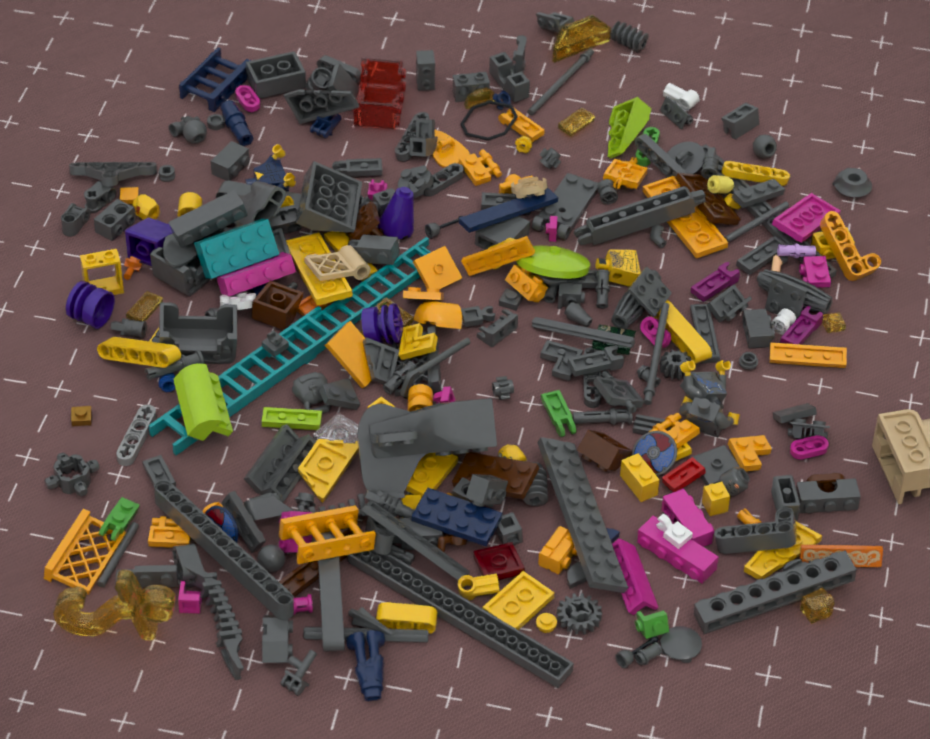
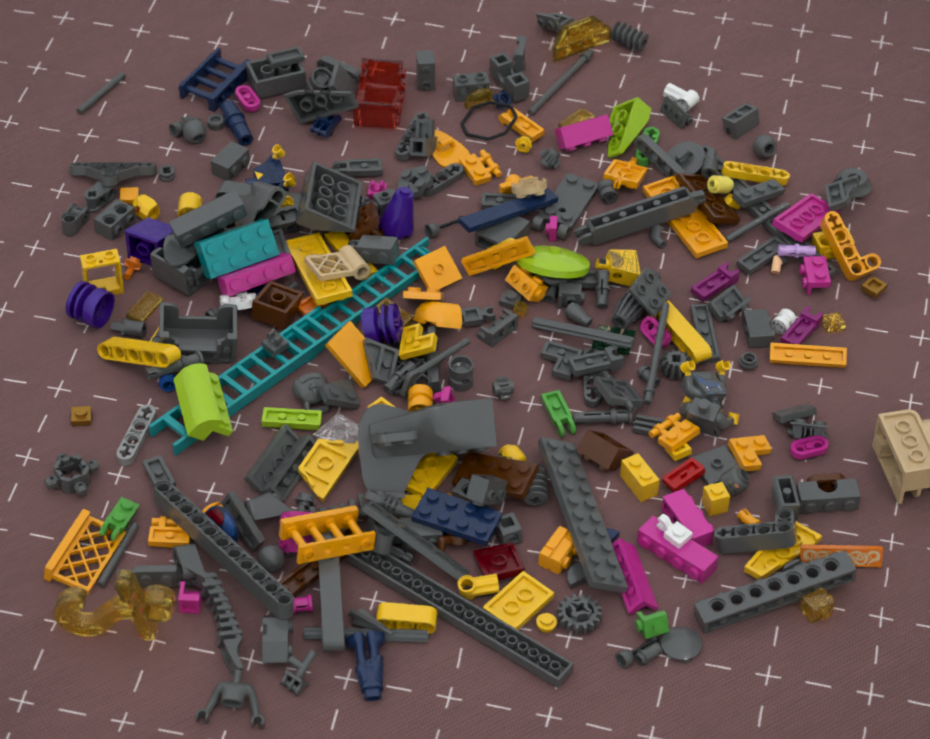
(101, 93): none -> dark grey bar
(233, 696): none -> dark grey piece
(285, 57): none -> dark grey tile
(460, 373): none -> dark grey wheel
(520, 308): none -> clear yellow hinge
(583, 132): none -> dark pink brick
(657, 450): shield -> none
(792, 294): dark grey plate -> none
(841, 192): none -> dark grey wing
(874, 287): none -> pearl gold plate

